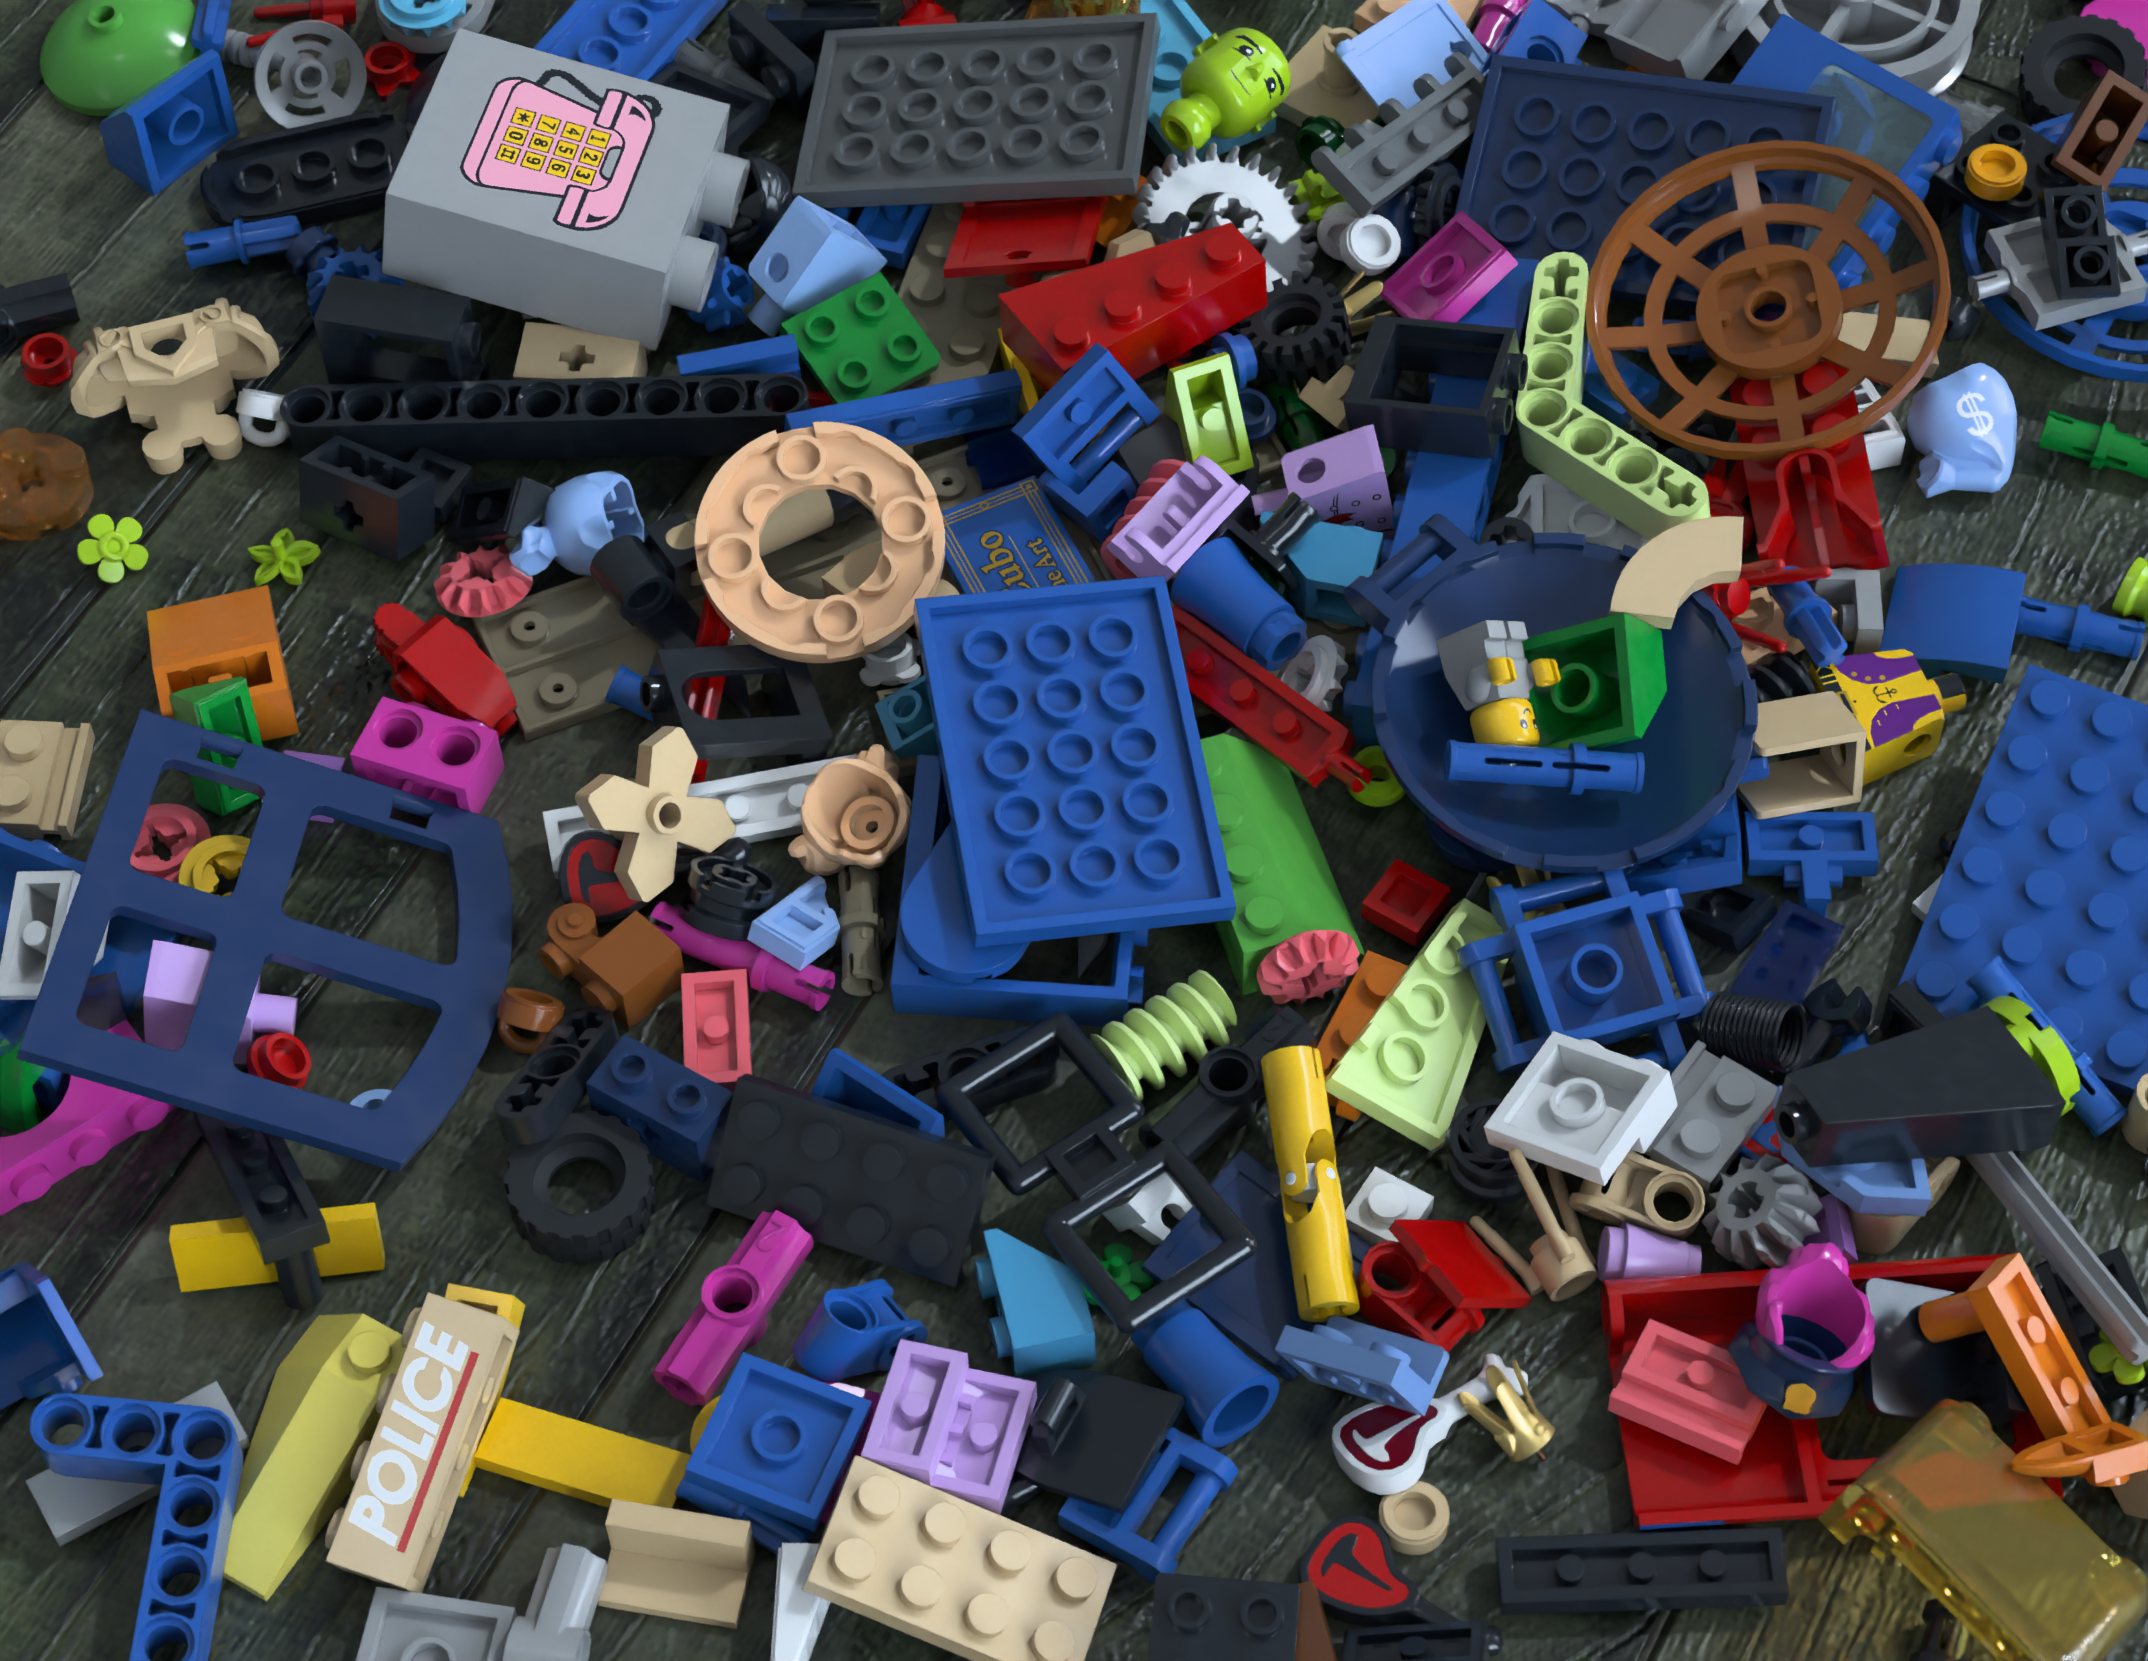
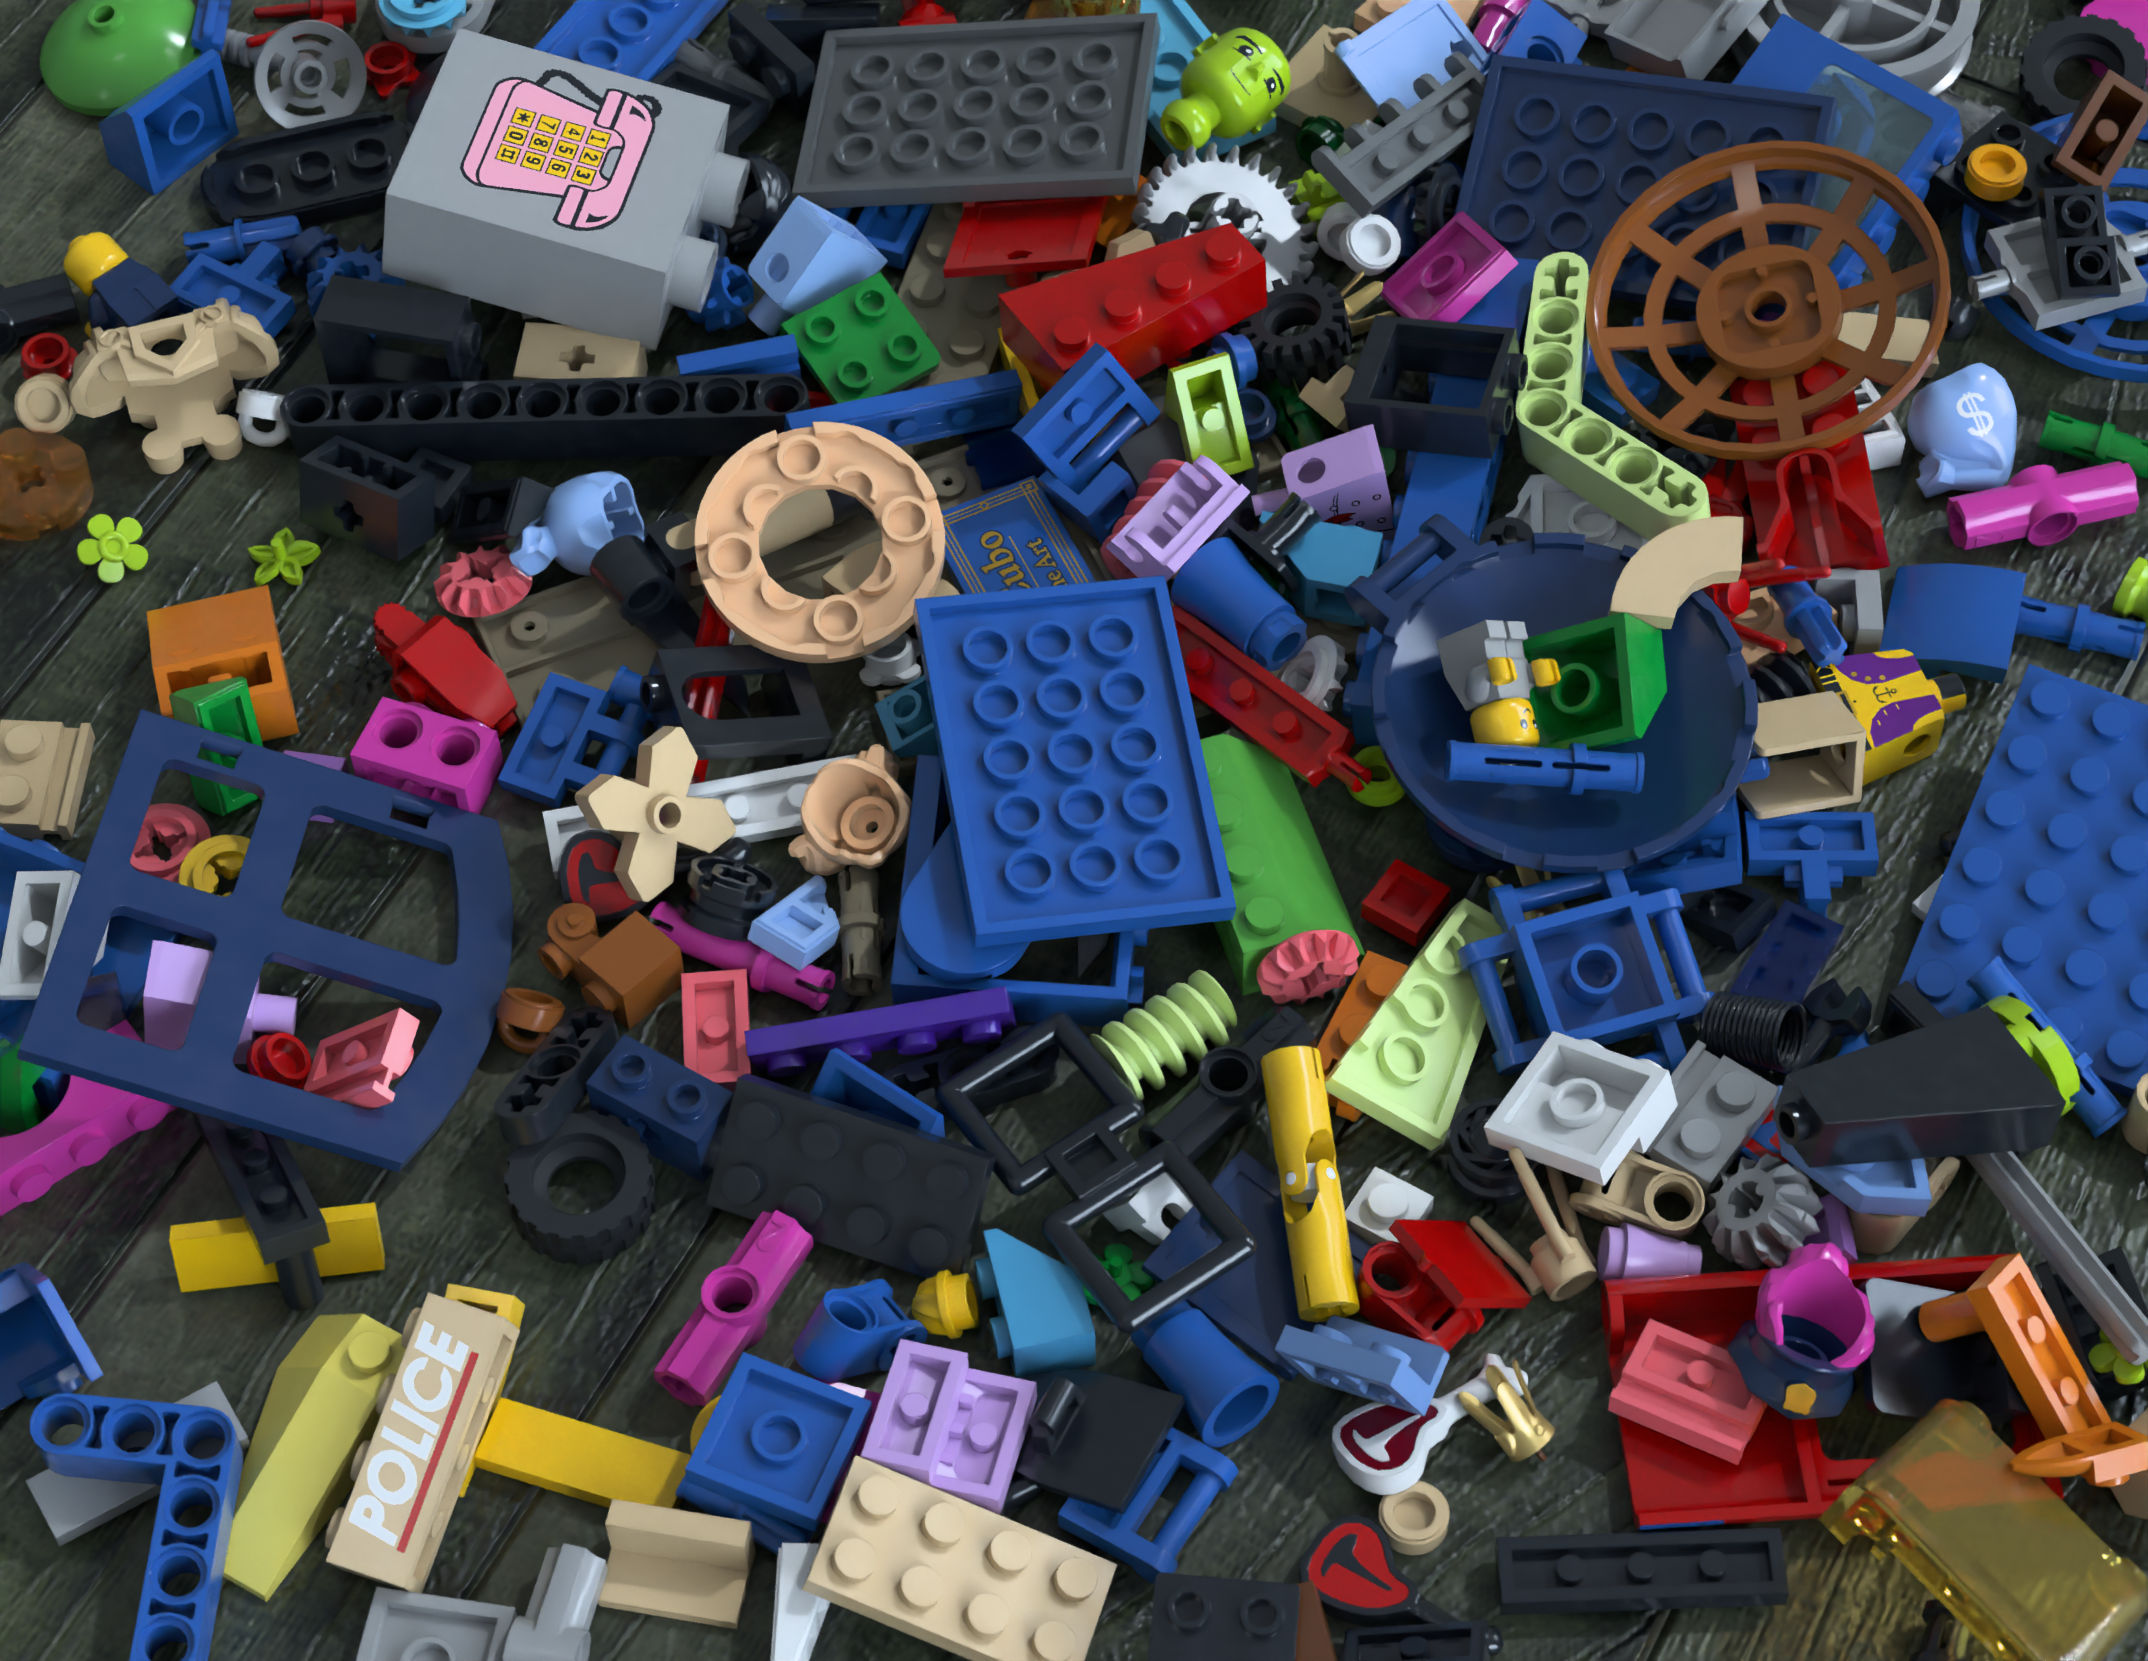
(44, 403): none -> tan tile
(117, 286): none -> dark blue piece
(248, 285): none -> blue hinge
(363, 1060): none -> coral plate
(558, 735): none -> blue plate
(906, 1027): none -> dark purple plate
(946, 1304): none -> yellow plate
(2042, 505): none -> dark pink piece

